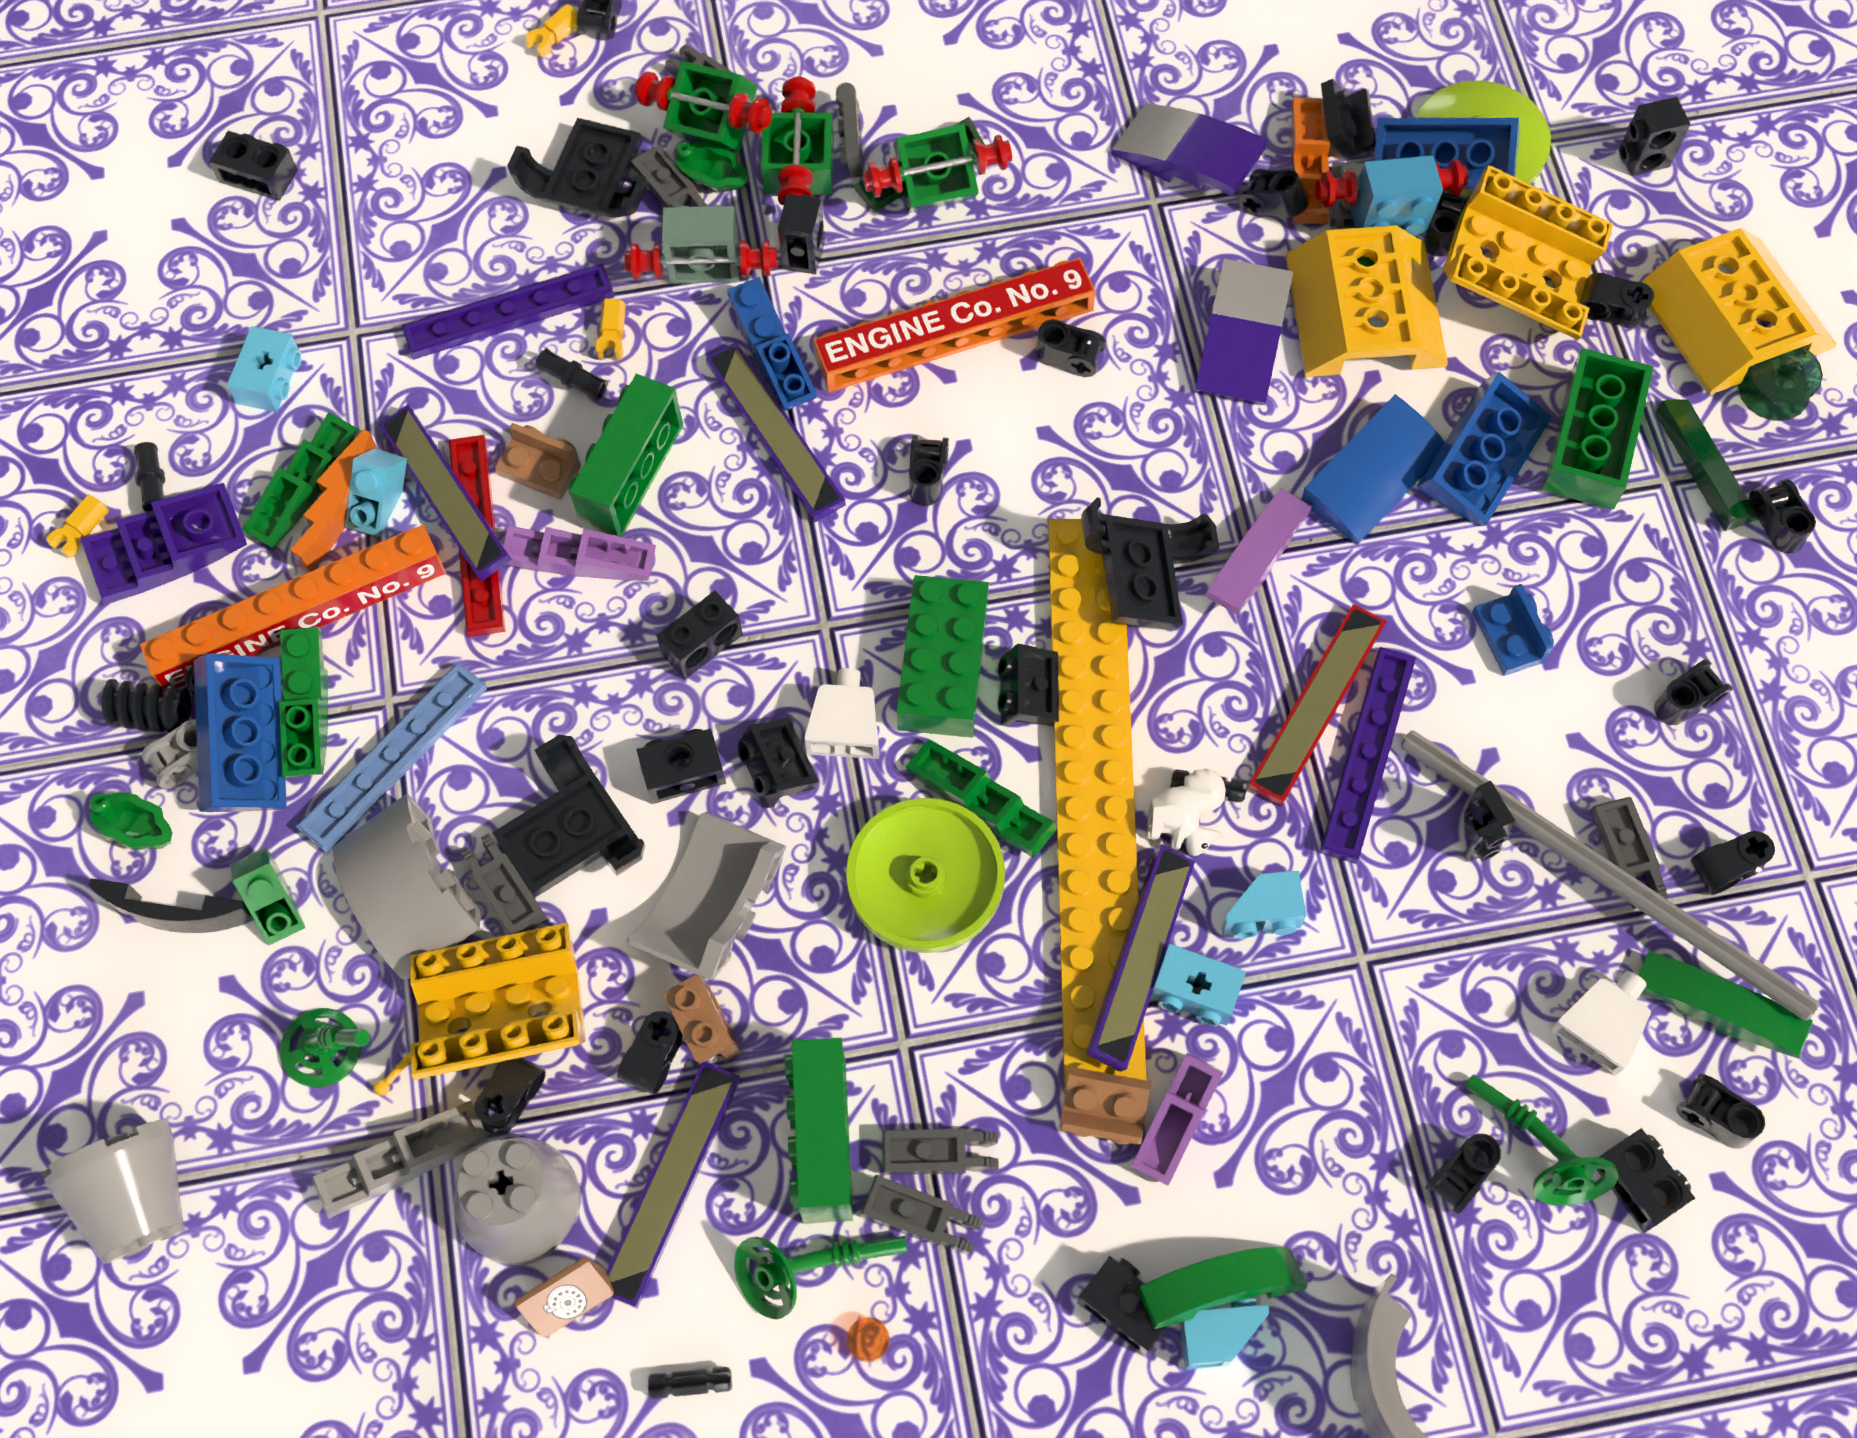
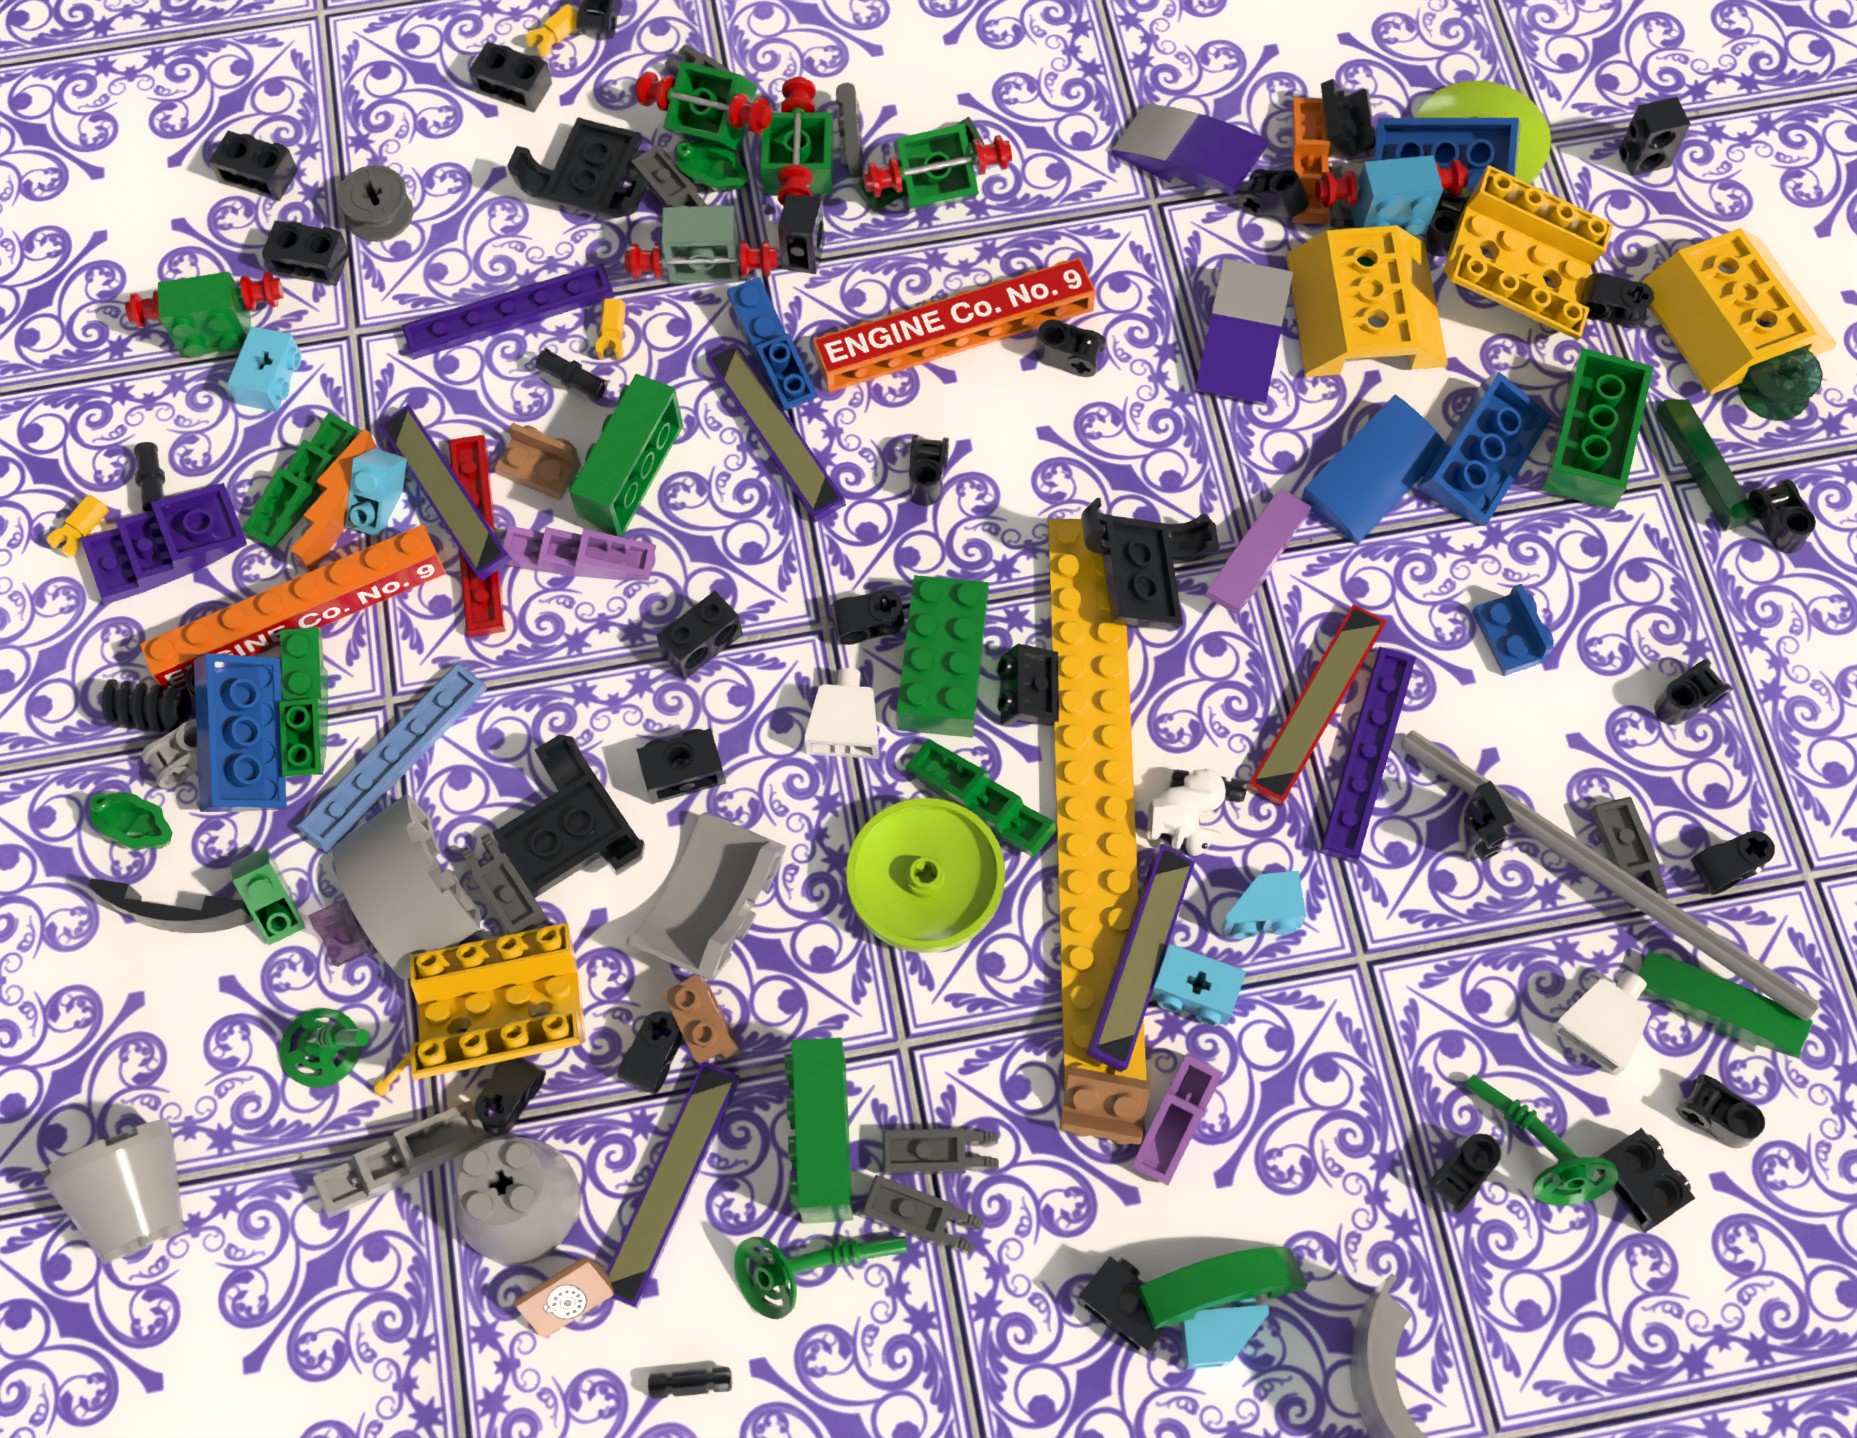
(205, 310): none -> green brick
(305, 252): none -> black brick
(340, 932): none -> clear purple panel
(372, 185): none -> dark grey piece
(510, 76): none -> black brick
(776, 760): black bracket -> none
(863, 617): none -> black piece
(868, 1340): clear orange tile -> none

